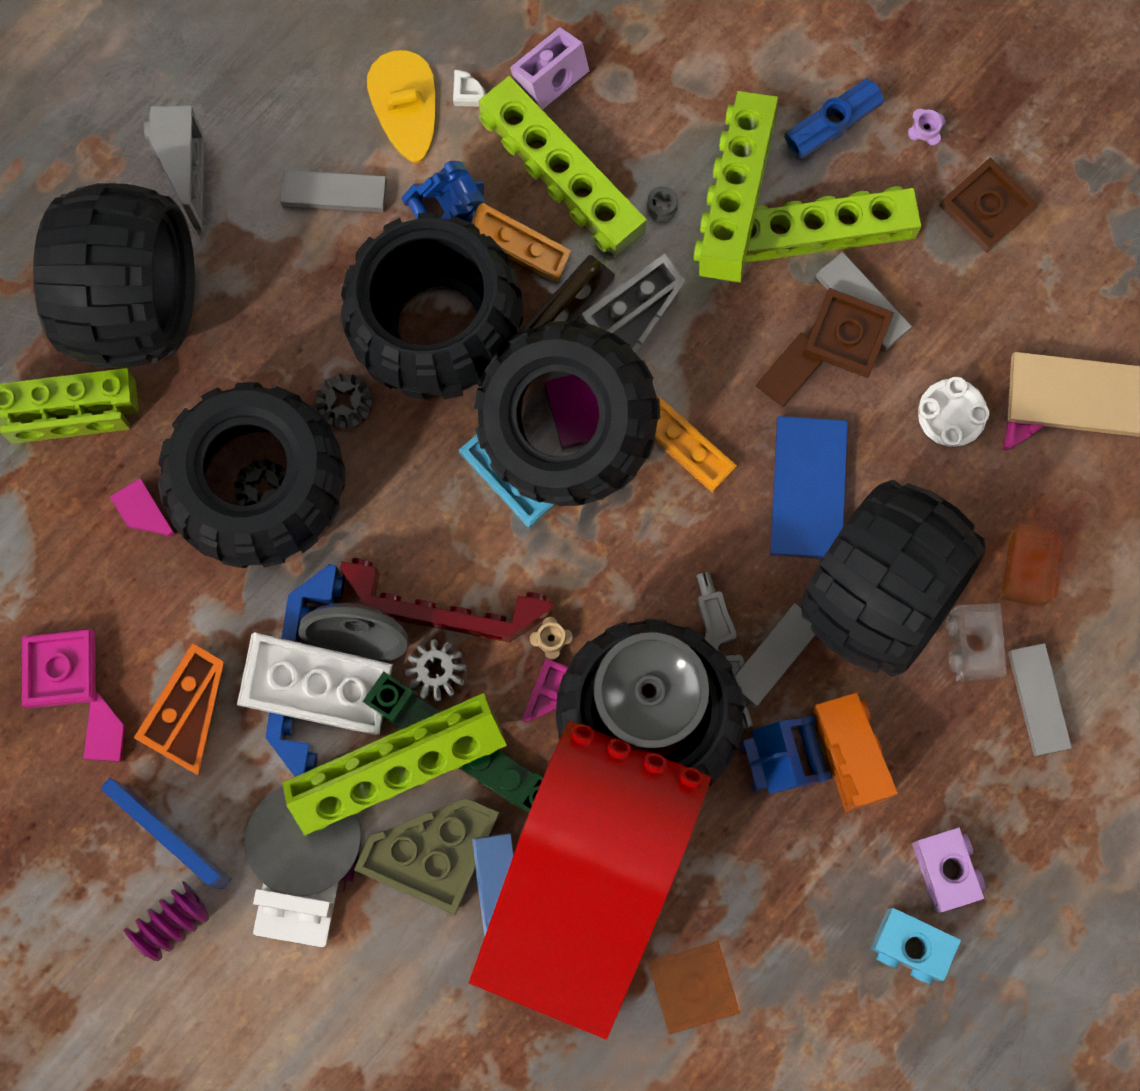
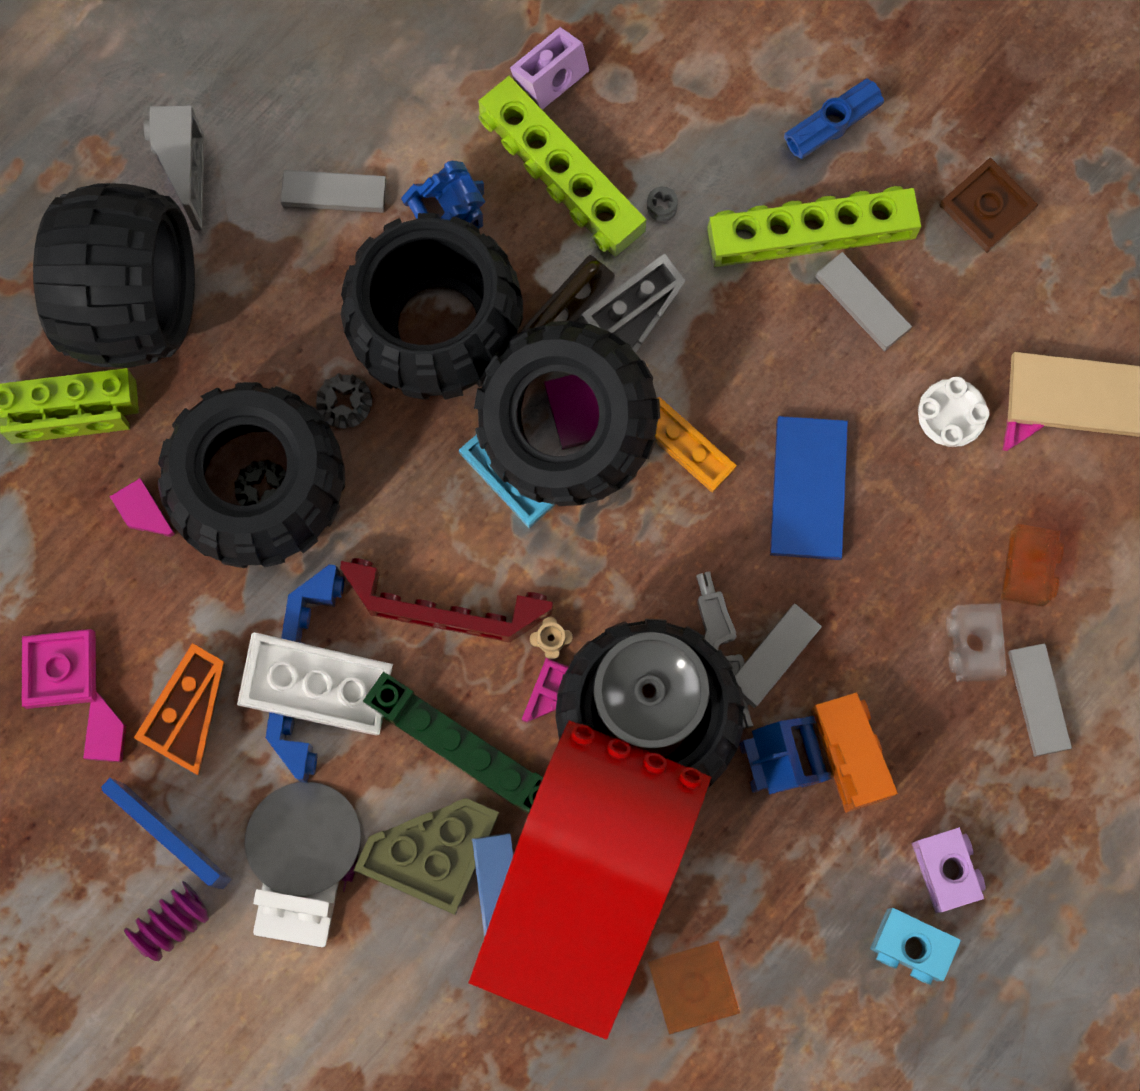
(354, 630): dark grey dish -> none
(393, 764): lime brick -> none
(404, 101): yellow shield -> none
(448, 666): light grey gear -> none
(466, 89): white tile -> none
(522, 243): light orange tile -> none
(737, 186): lime brick -> none
(788, 372): reddish brown tile -> none
(848, 333): reddish brown tile -> none
(892, 577): black tyre -> none
(926, 117): lavender plate -> none

